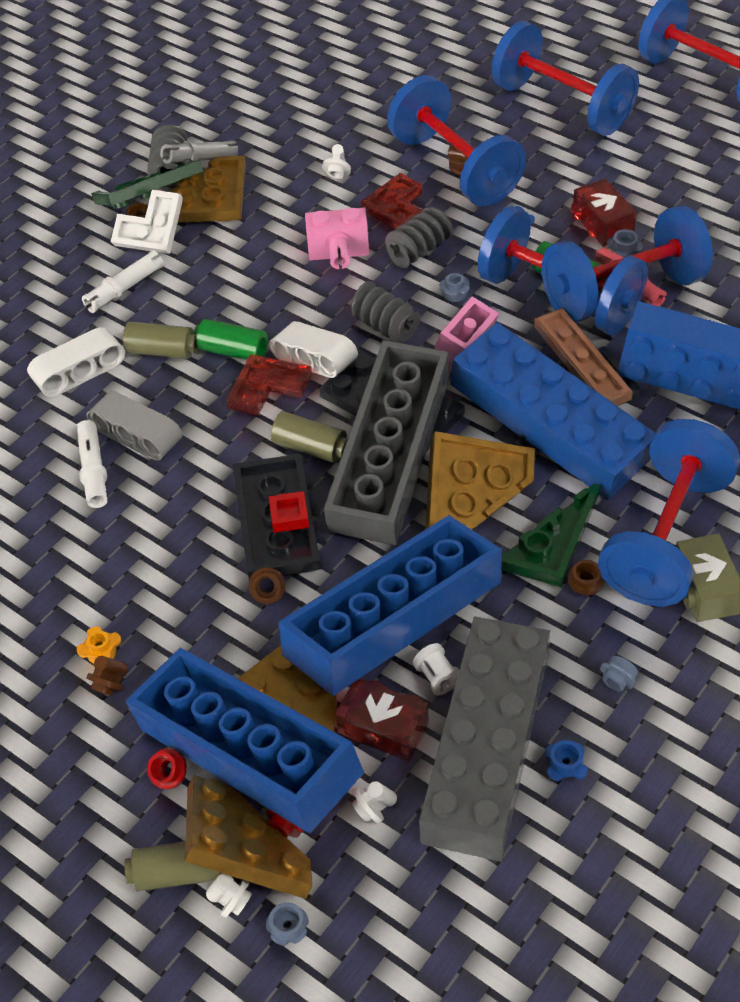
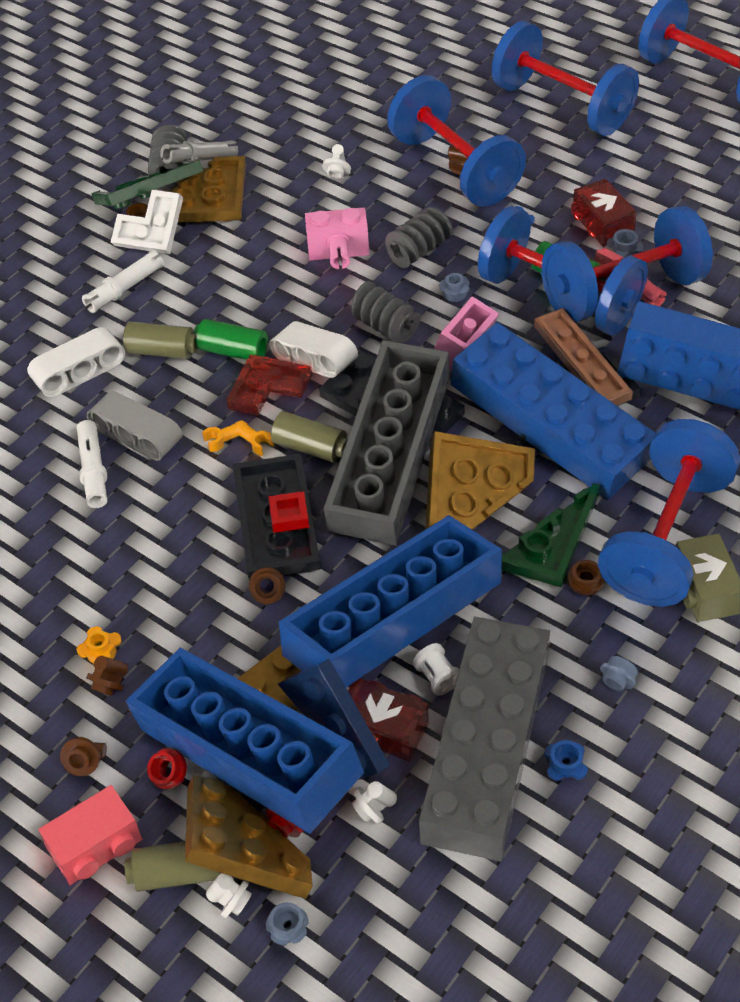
(82, 756): none -> reddish brown plate
(90, 835): none -> coral brick
(241, 429): none -> light orange arm
(324, 699): none -> dark blue wing
(392, 201): clear red plate -> none

